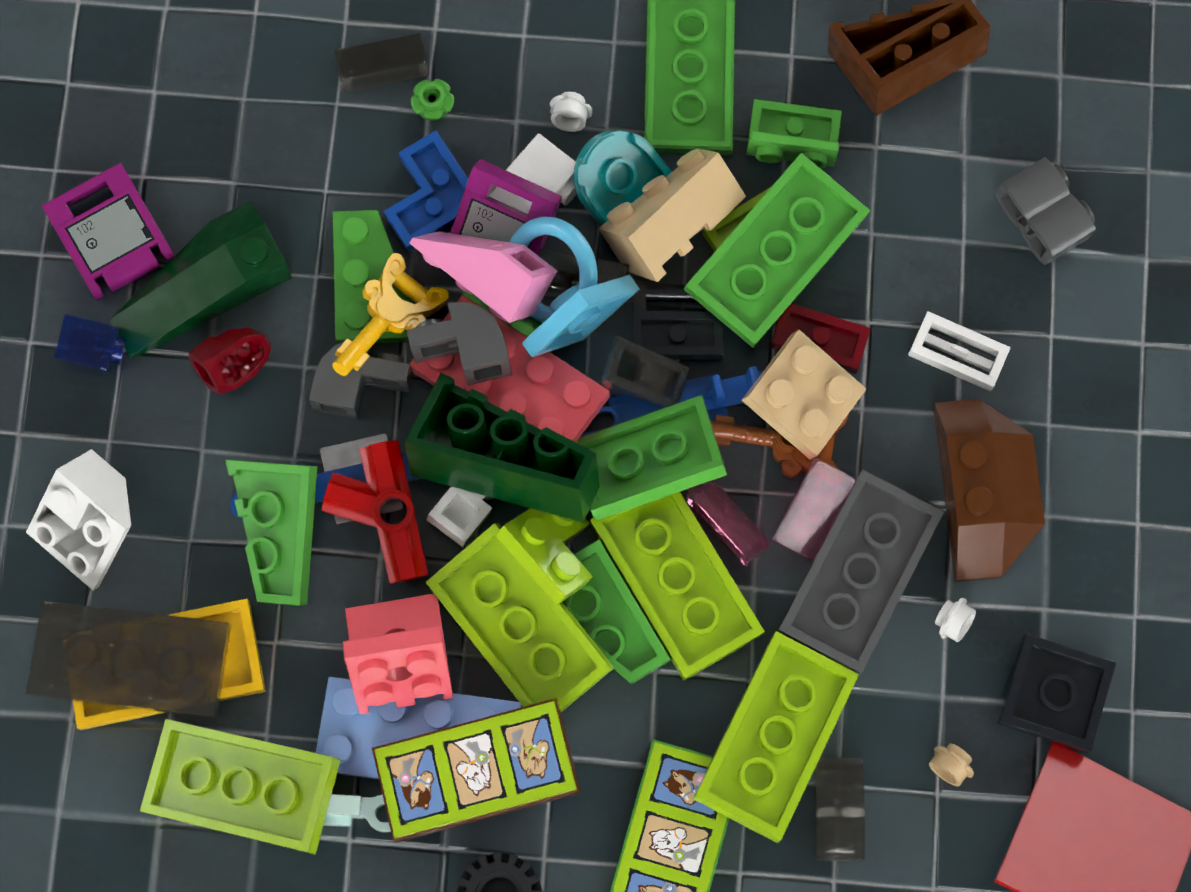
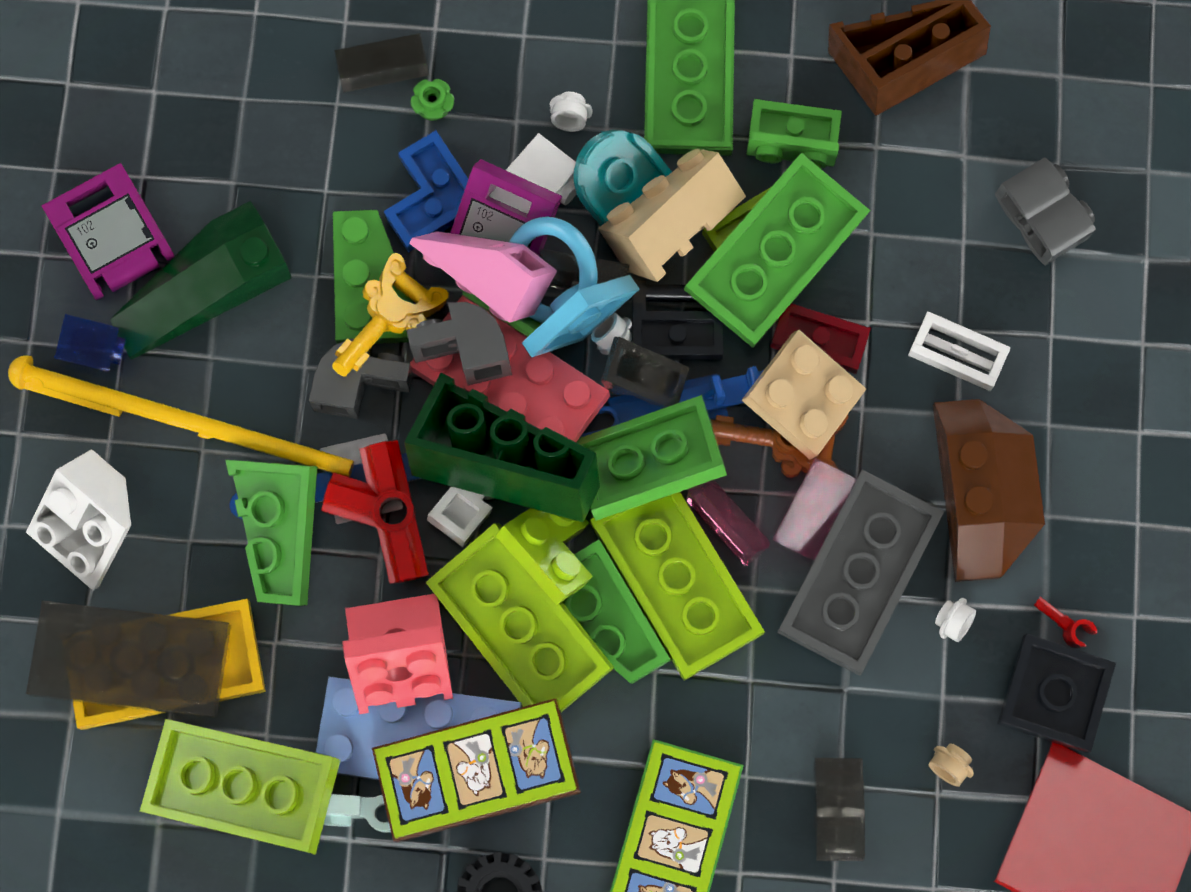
(26, 376): none -> yellow bar
(230, 358): dark red rock -> none
(610, 328): none -> white plate
(776, 737): lime plate -> none
(1066, 623): none -> red hand

